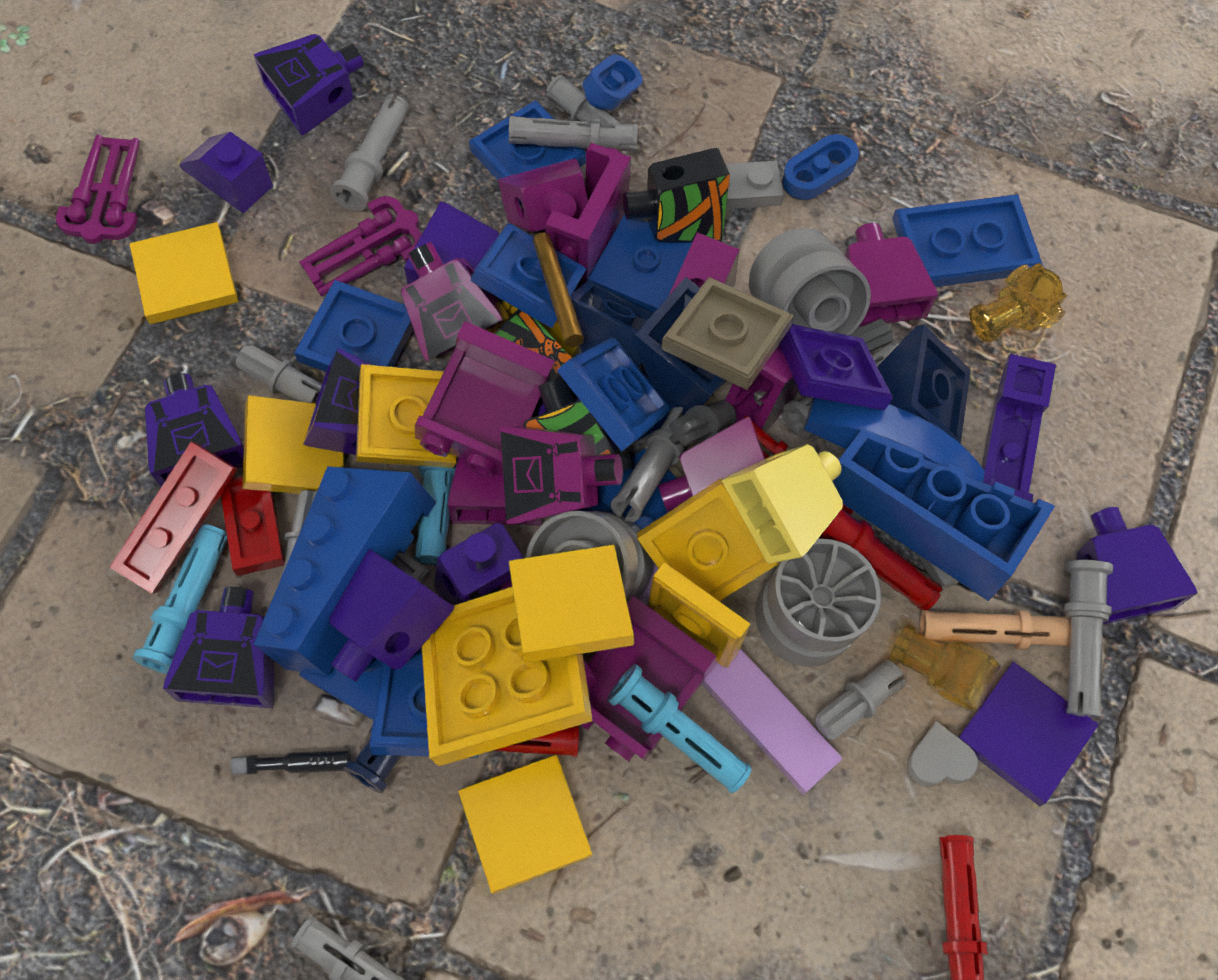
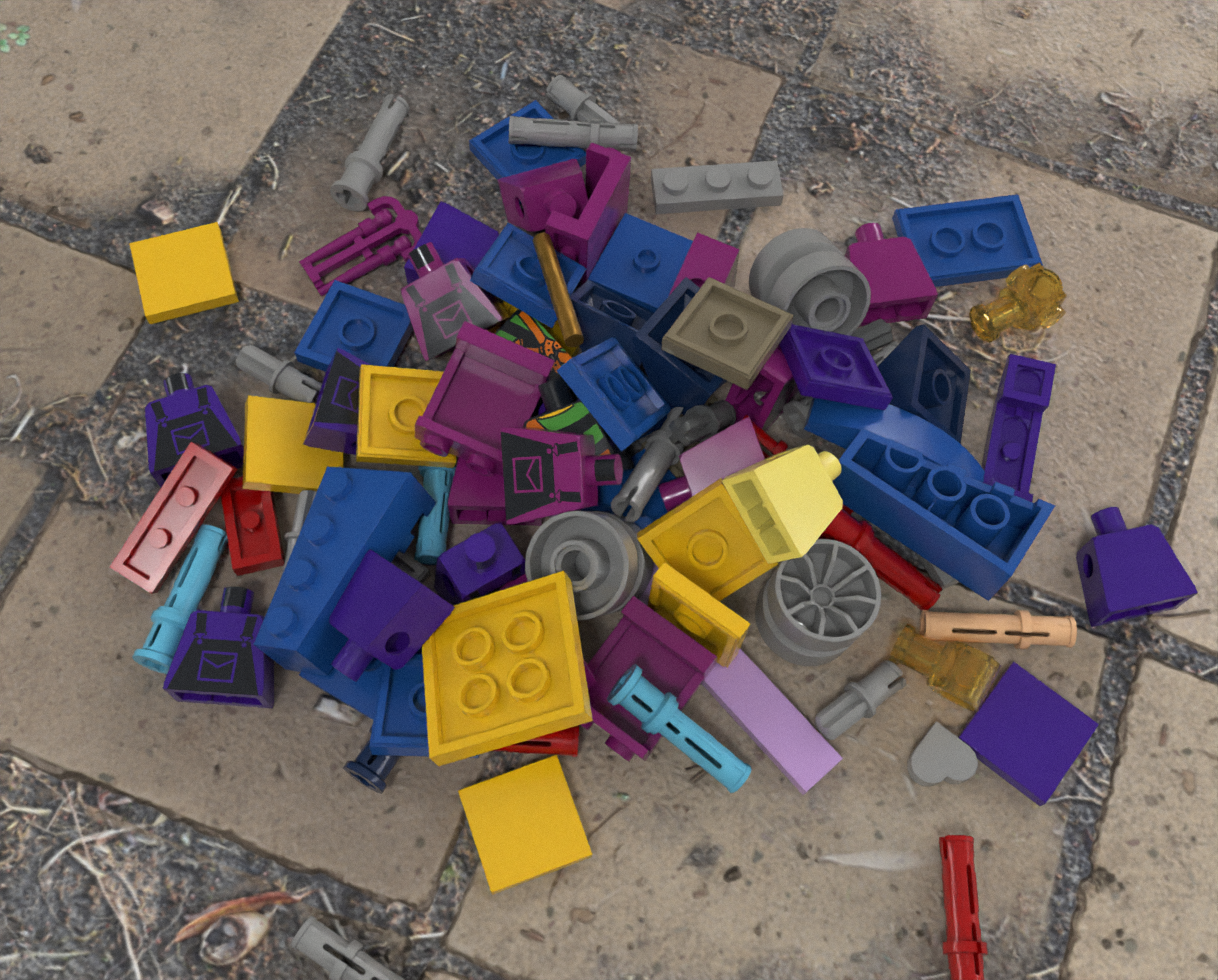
(93, 230): magenta piece -> none
(230, 170): dark purple slope -> none
(293, 762): black piece -> none
(308, 79): dark purple torso -> none
(570, 603): yellow tile -> none
(611, 82): blue plate -> none
(683, 197): black torso -> none
(816, 168): blue plate -> none
(1087, 613): light grey pin -> none

